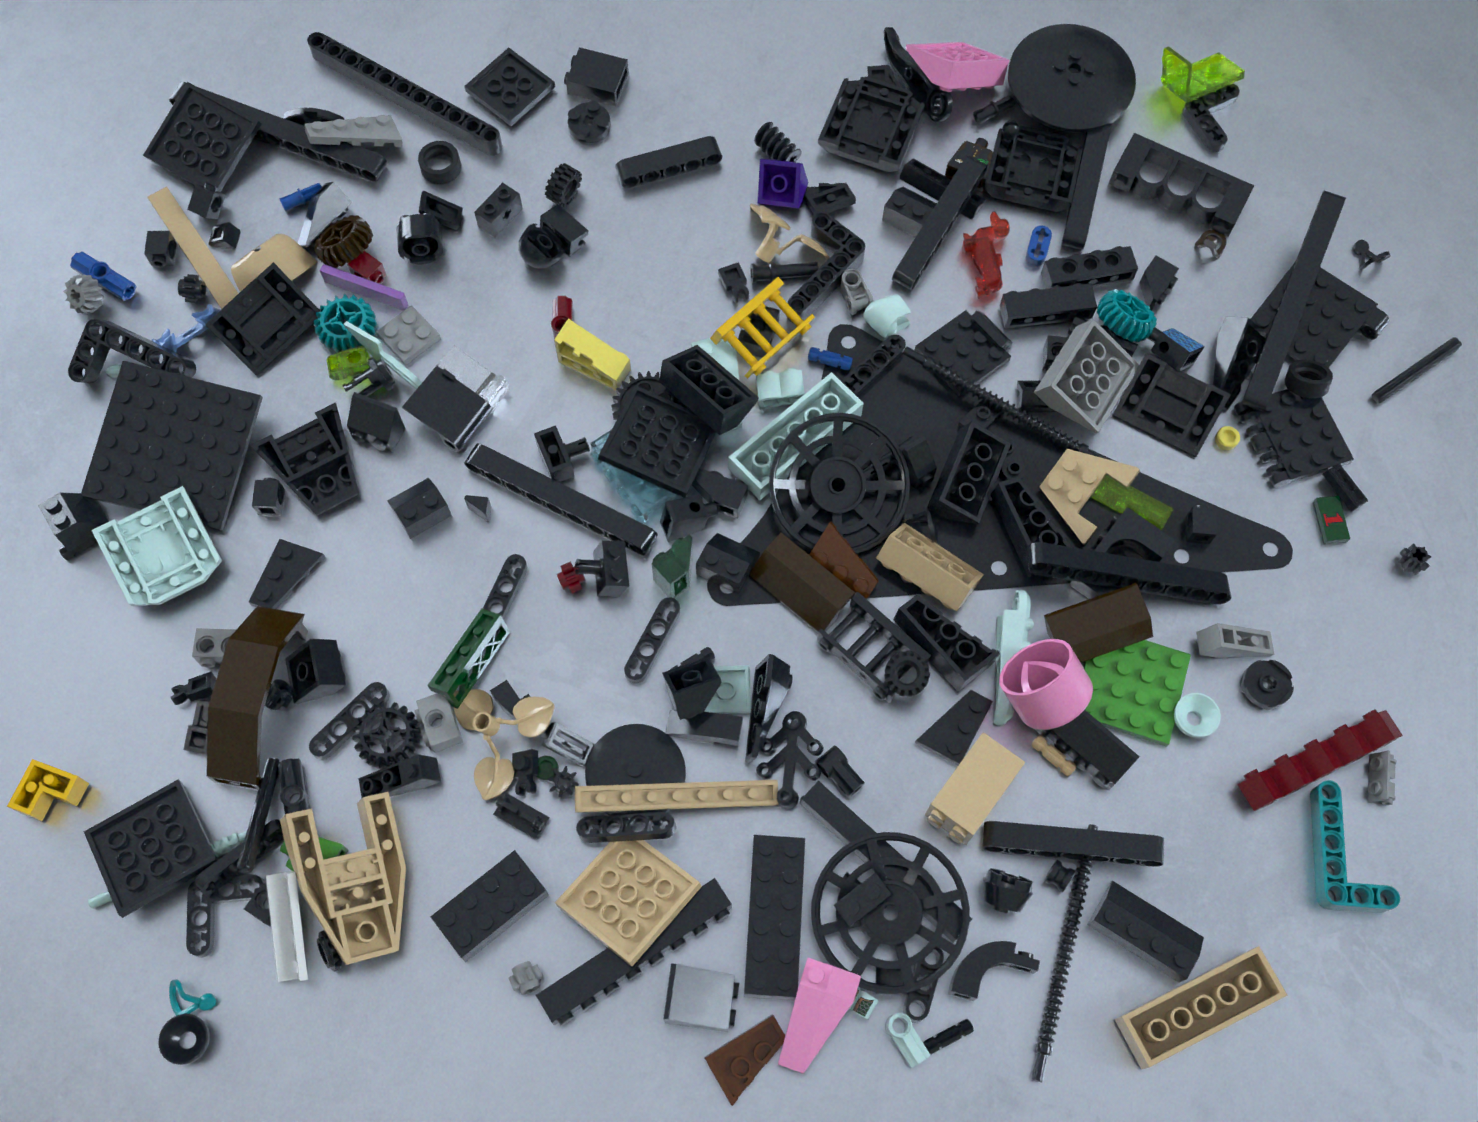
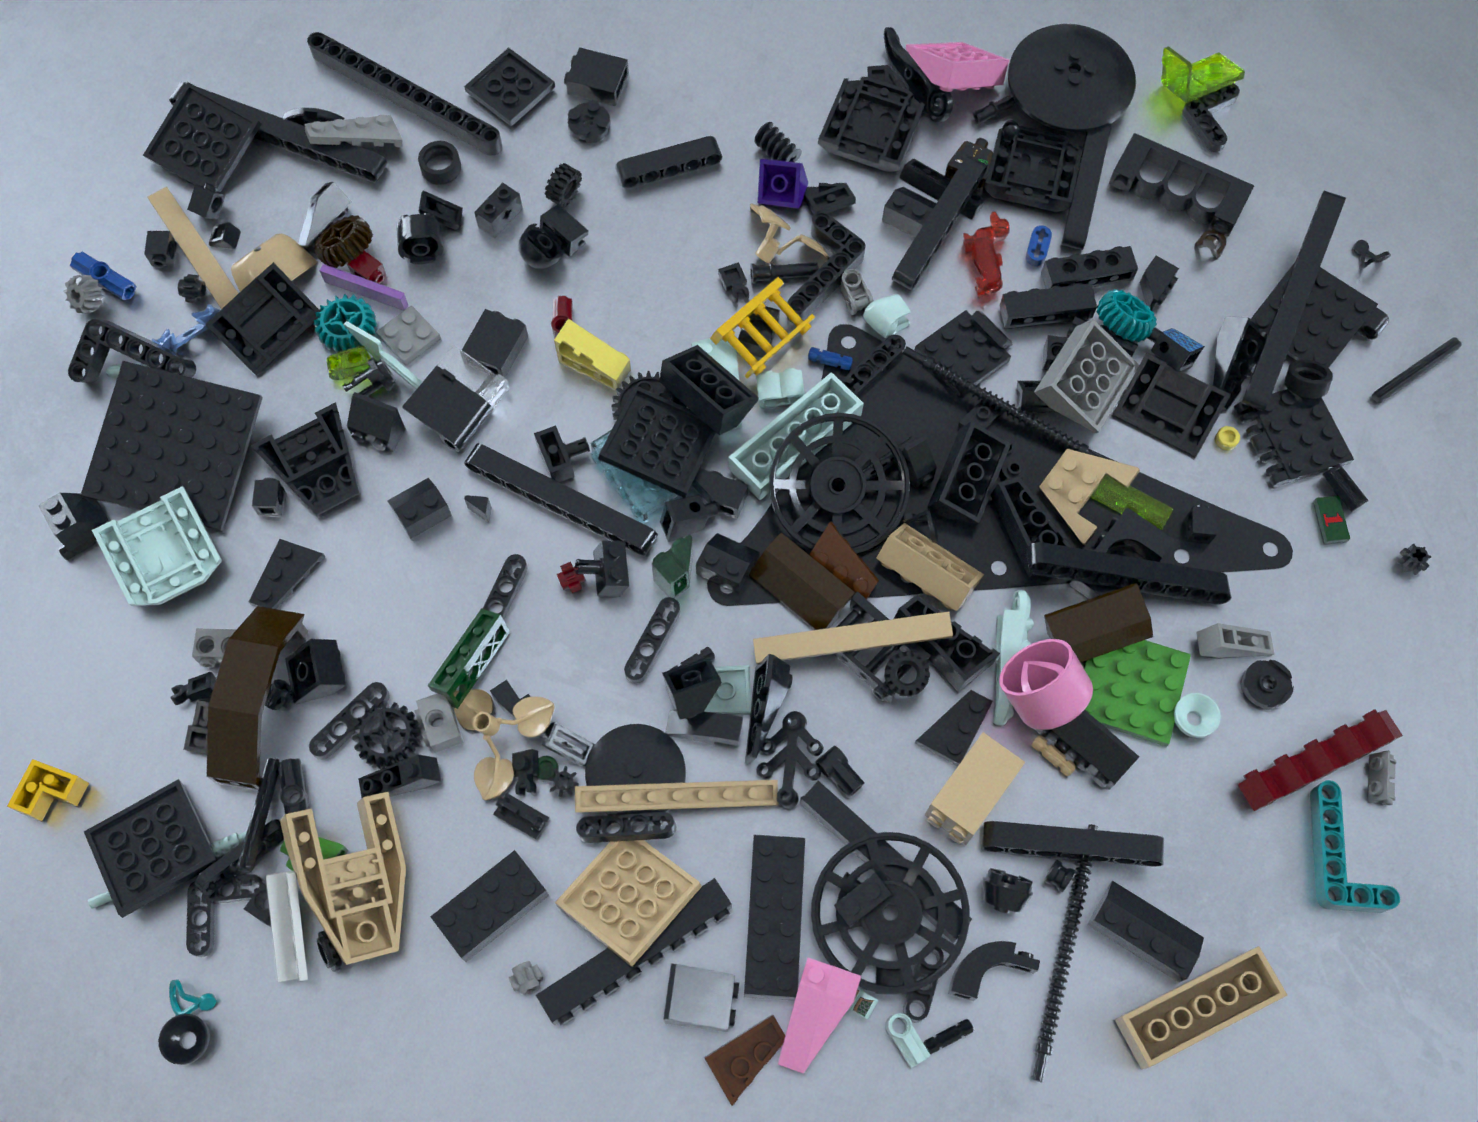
(299, 197): blue axle -> none
(496, 341): none -> black brick
(854, 637): none -> tan tile

